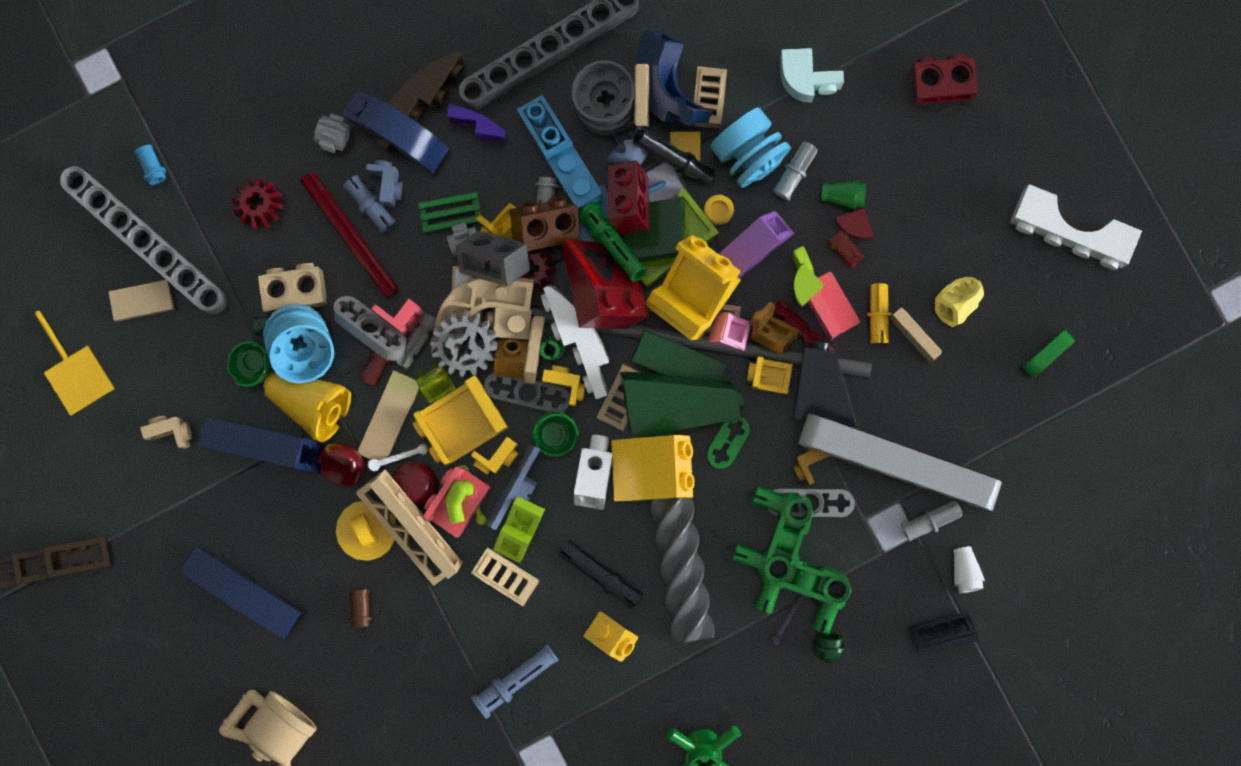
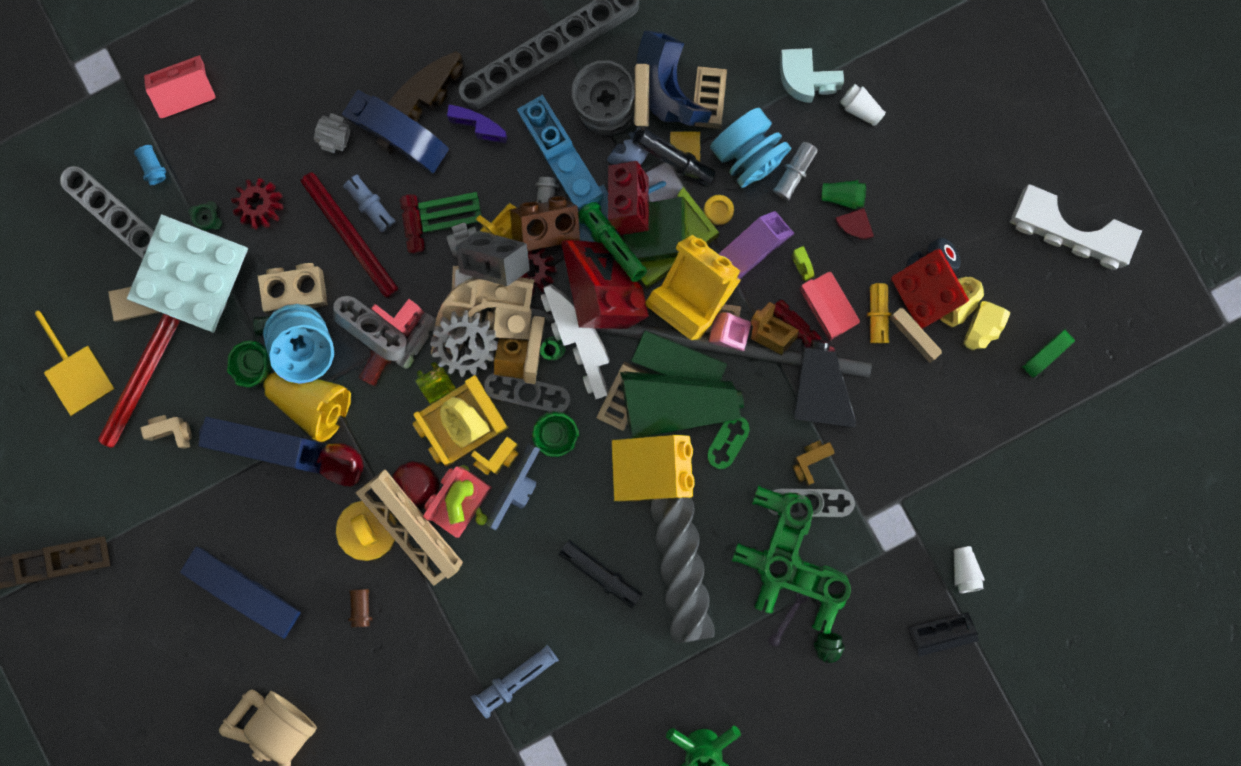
(138, 381): none -> red axle
(179, 87): none -> coral panel
(187, 273): none -> light aqua plate
(209, 209): none -> dark green plate
(374, 464): white hinge -> none
(389, 417): tan tile -> none
(390, 187): sand blue bracket -> none
(412, 223): none -> dark red axle
(462, 422): none -> light yellow rock
(511, 567): tan slope -> none
(518, 529): lime slope -> none
(561, 377): yellow bracket -> none
(593, 484): white torso -> none
(611, 637): yellow bracket -> none
(770, 376): yellow bracket -> none
(806, 285): lime tile -> none
(846, 248): clear red pin -> none
(861, 104): none -> white cone
(899, 462): light grey beam -> none
(930, 283): none -> red plate
(932, 520): light grey axle -> none
(945, 88): dark red brick -> none
(985, 325): none -> light yellow rock

